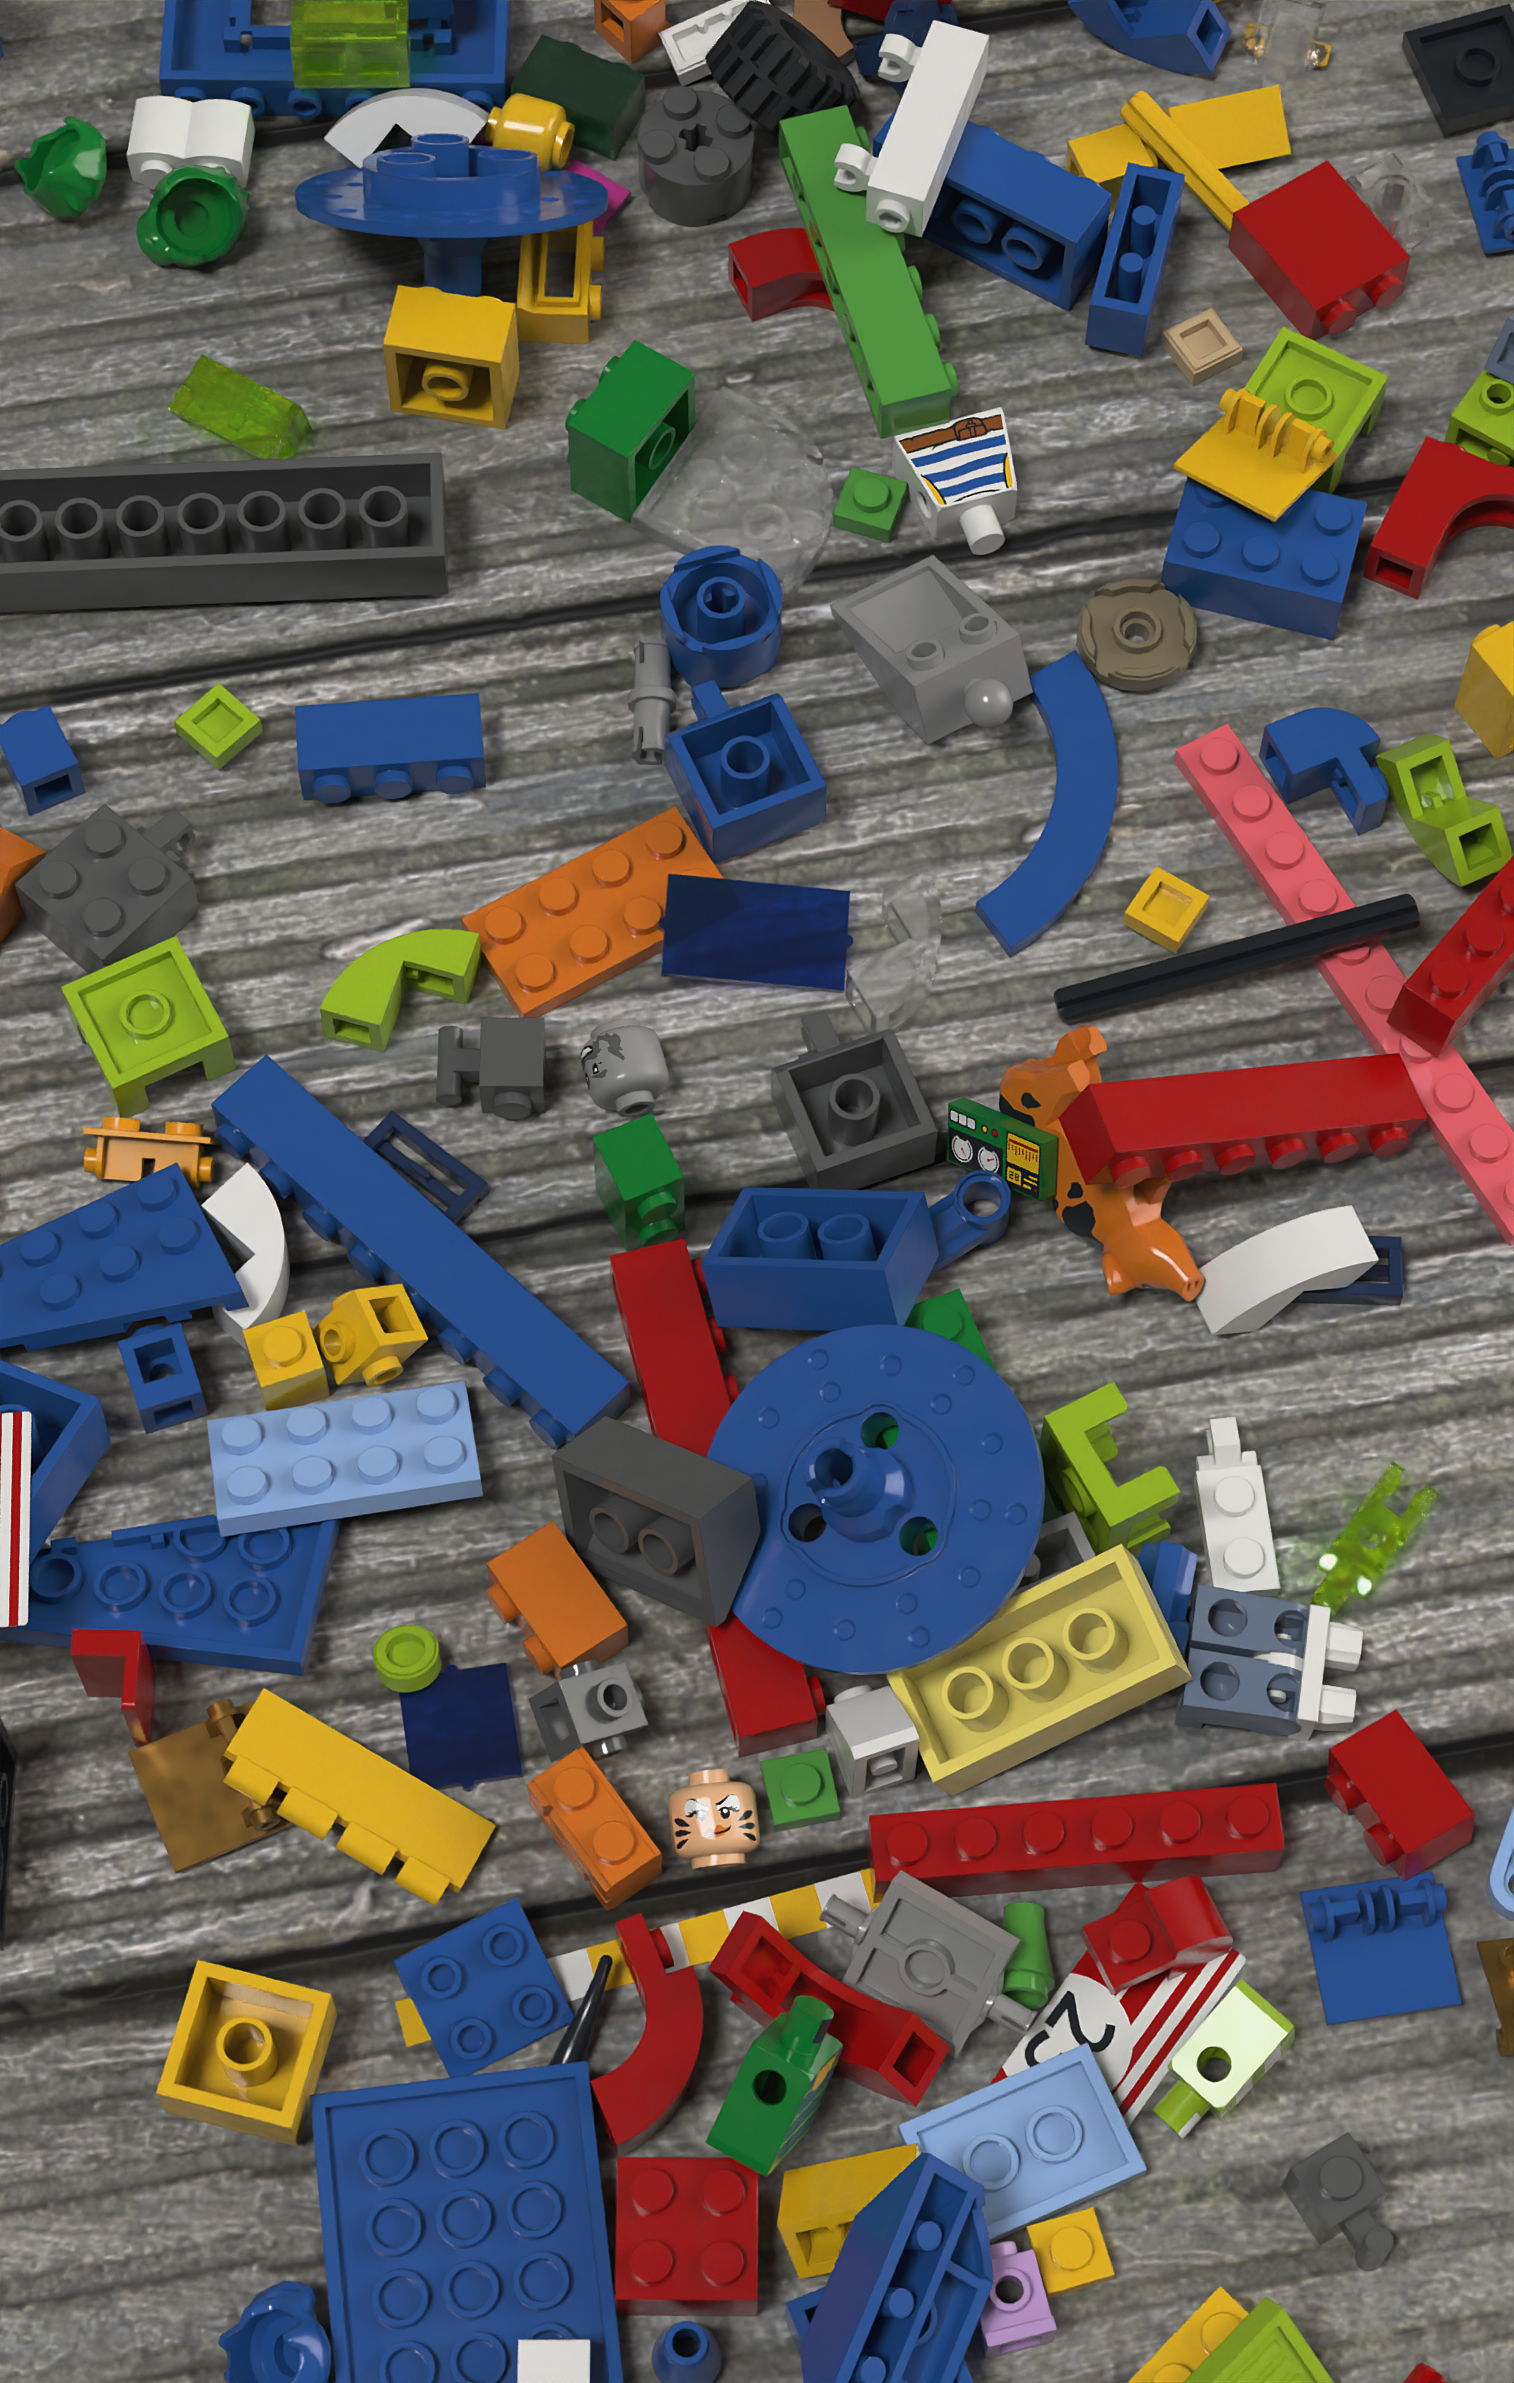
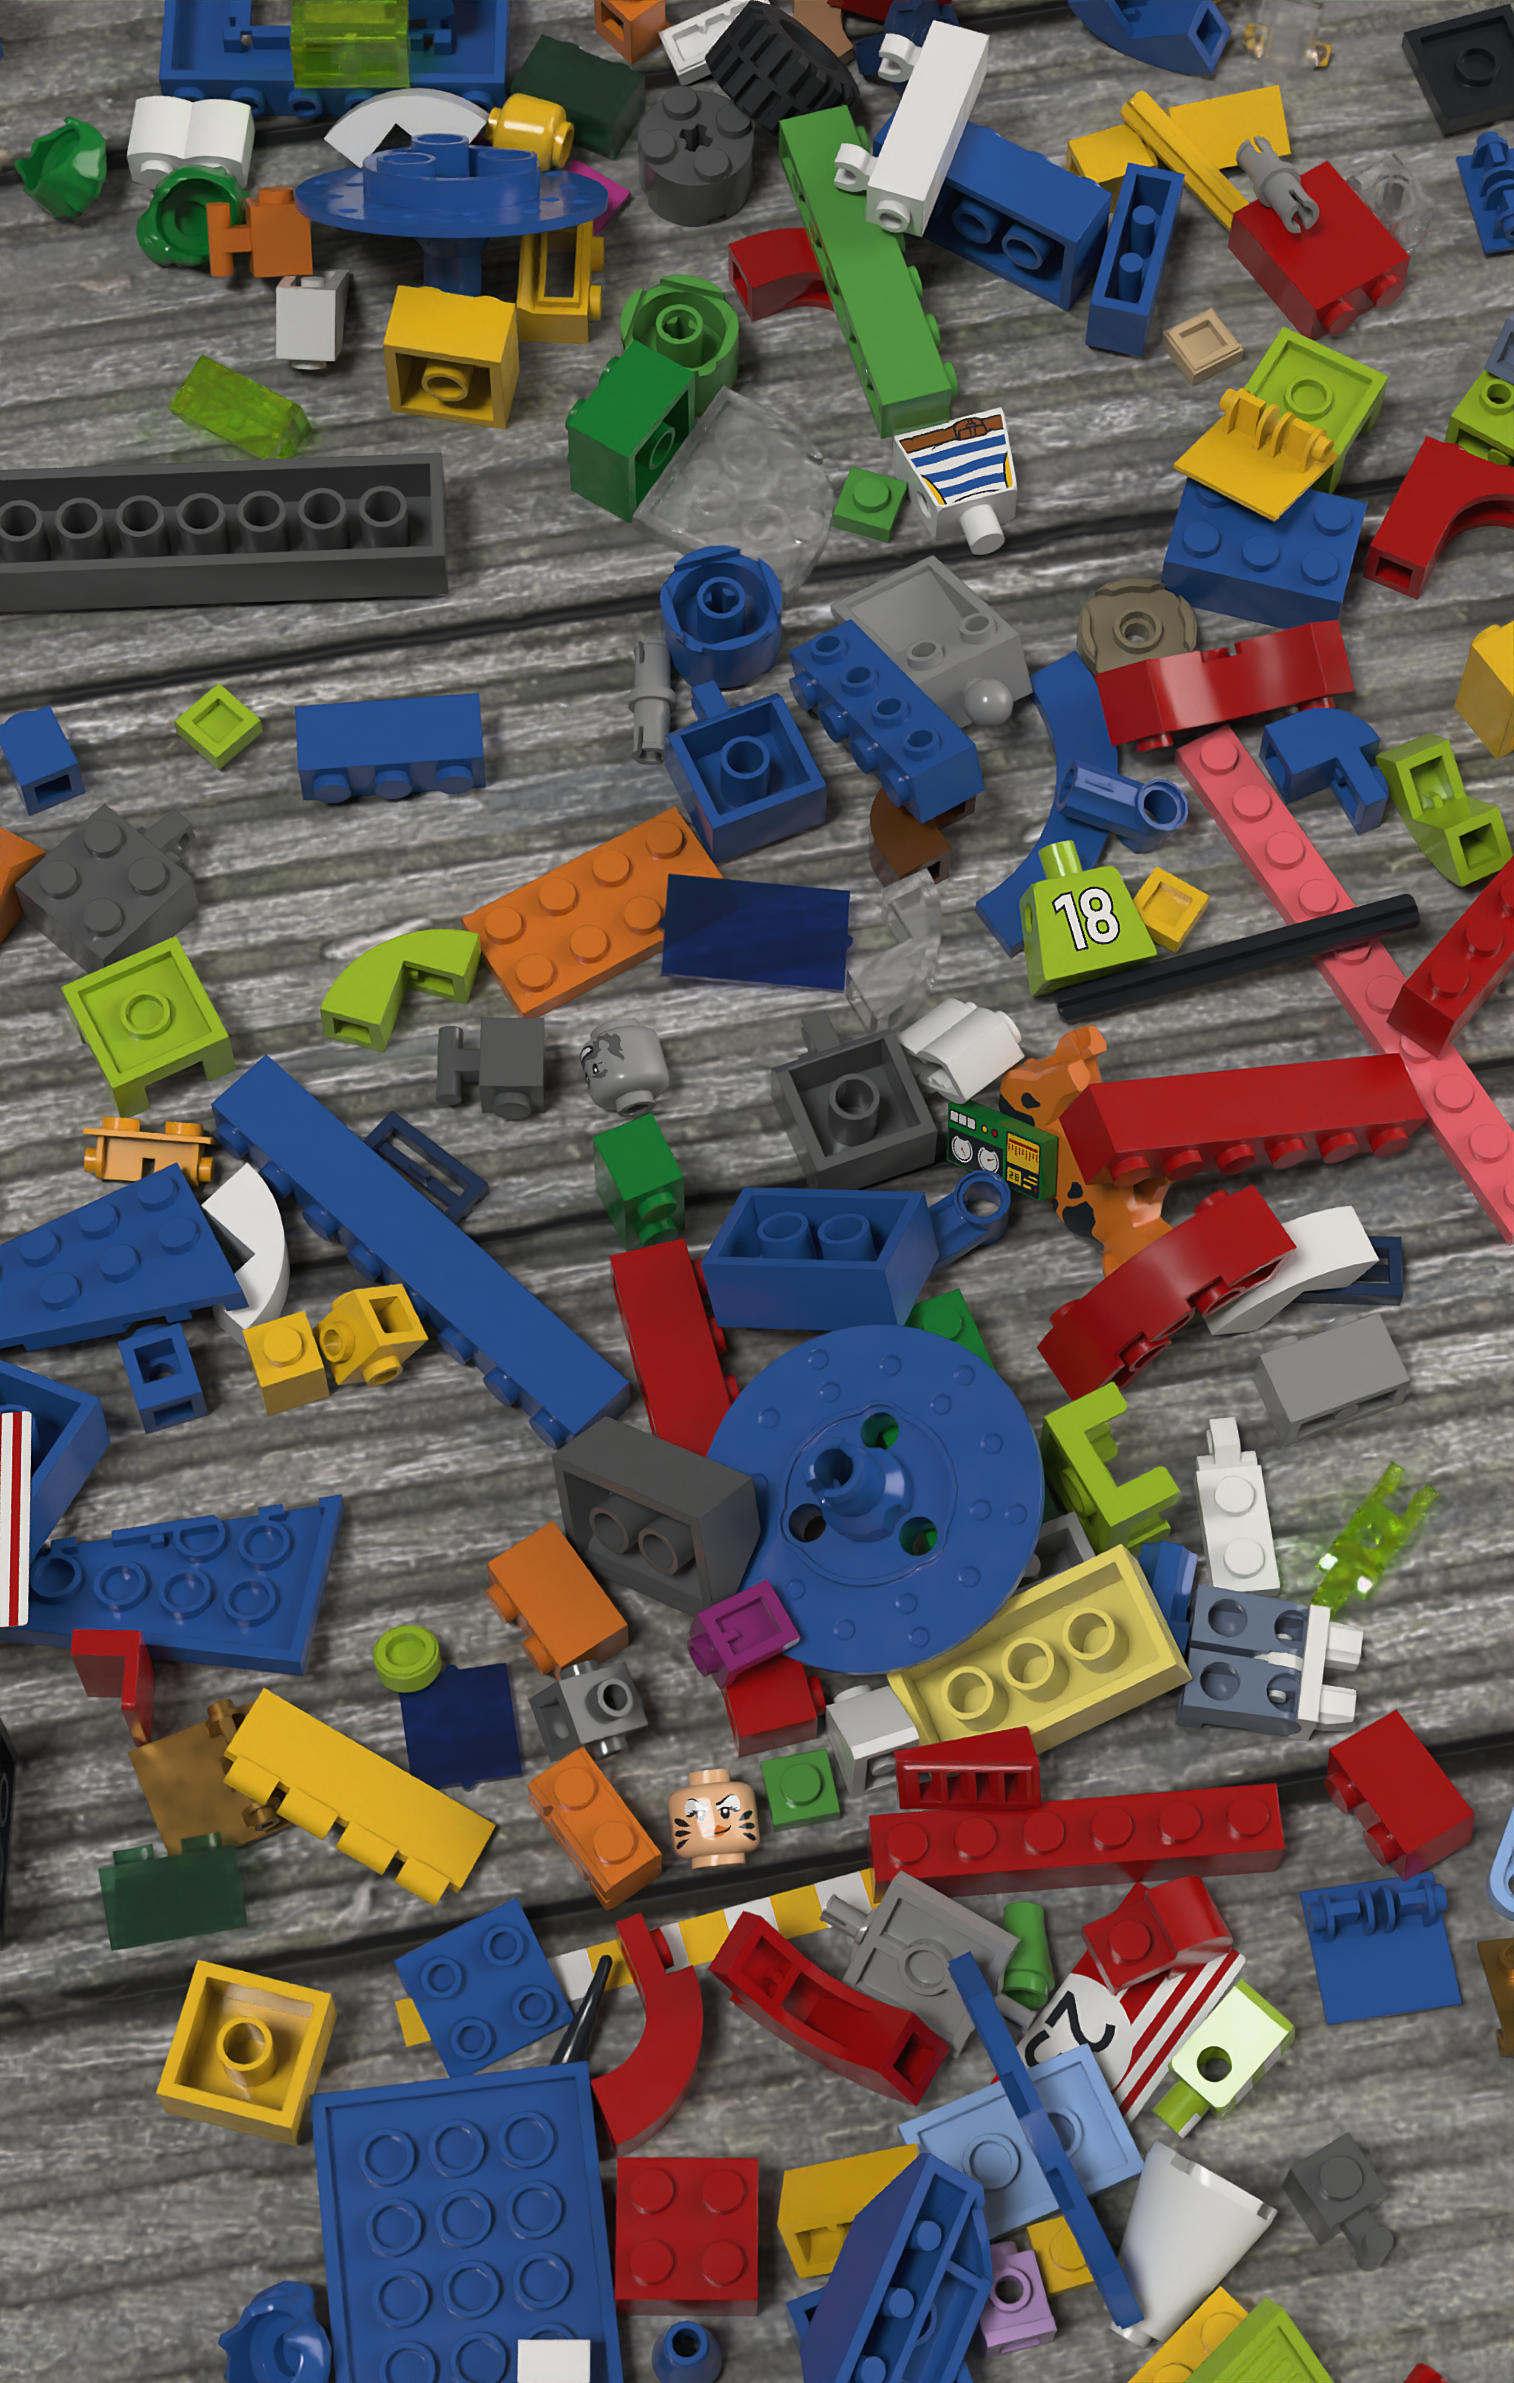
(173, 1893): none -> clear green brick
(273, 236): none -> orange brick
(311, 317): none -> white slope
(343, 1458): light blue plate -> none
(691, 326): none -> bright green brick
(740, 1633): none -> magenta bracket
(778, 2087): green torso -> none
(885, 722): none -> blue brick
(905, 846): none -> reddish brown brick
(960, 1049): none -> white brick
(993, 1770): none -> red slope
(1045, 2142): none -> blue tile
(1079, 923): none -> lime torso
(1119, 805): none -> blue piece
(1182, 2240): none -> white cone
(1197, 1265): none -> red brick
(1211, 688): none -> red brick
(1277, 184): none -> light grey pin
(1330, 1377): none -> light grey brick

